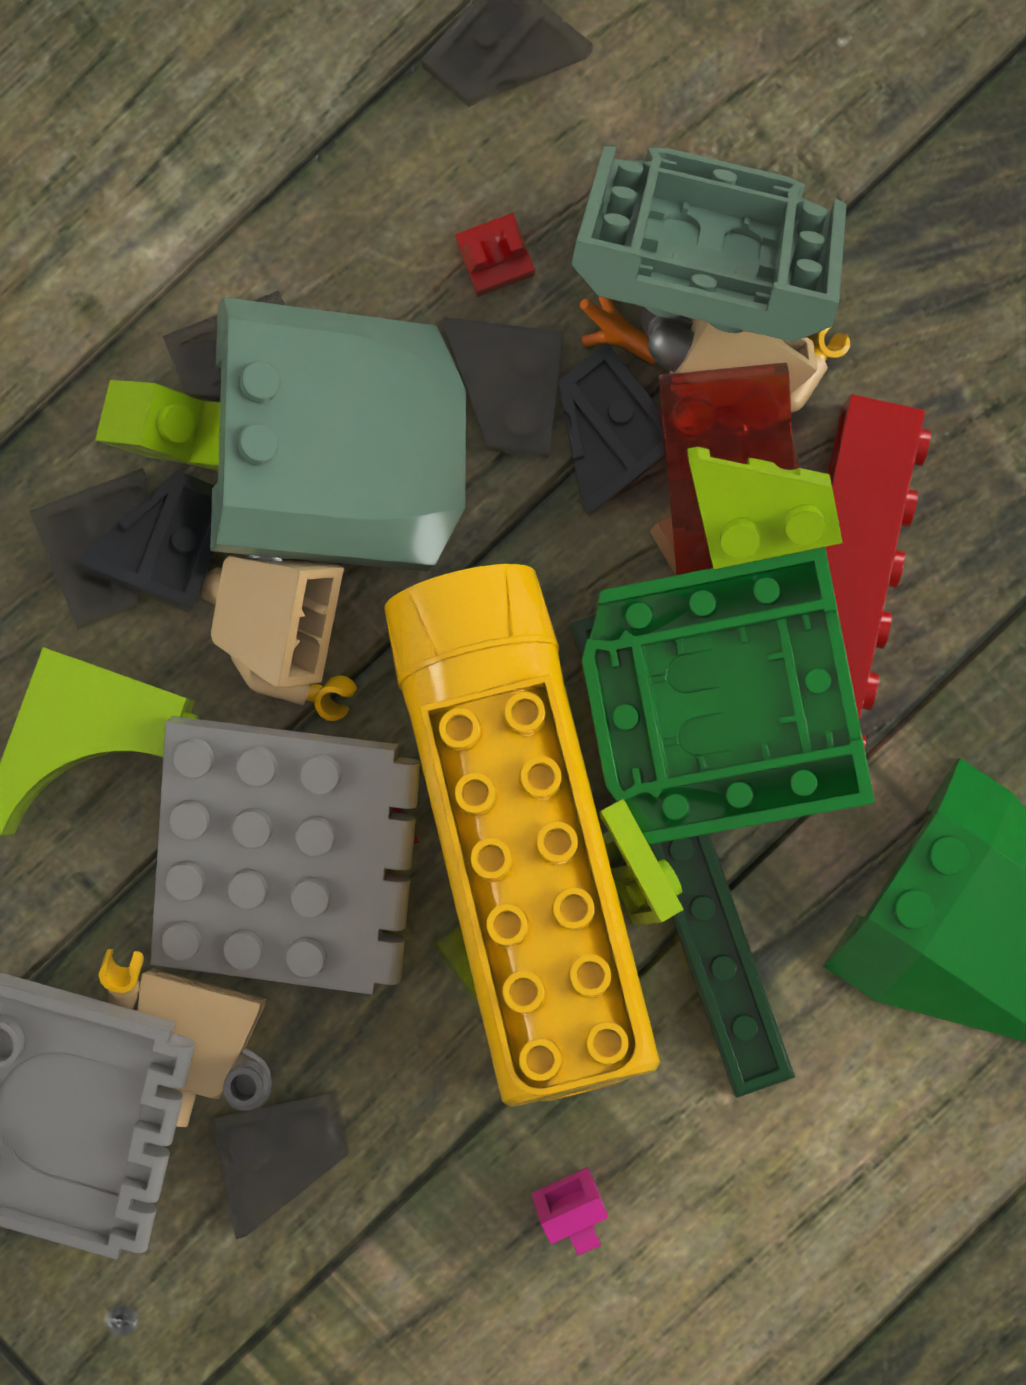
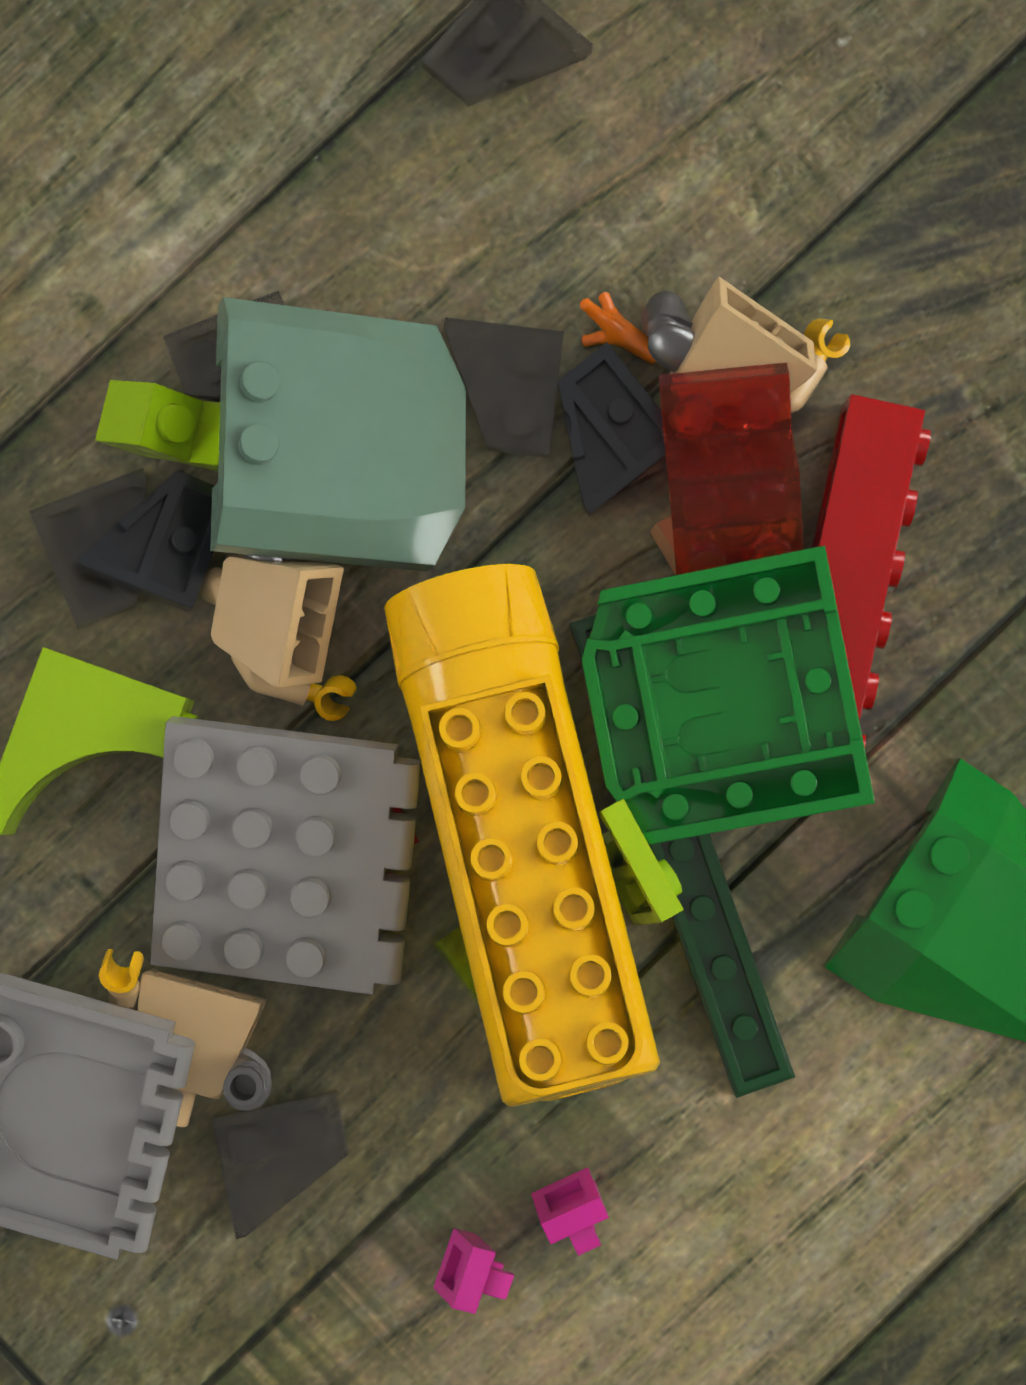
(469, 1271): none -> dark pink tile
(495, 254): red tile -> none
(712, 244): sand green wedge -> none
(761, 509): lime wing -> none

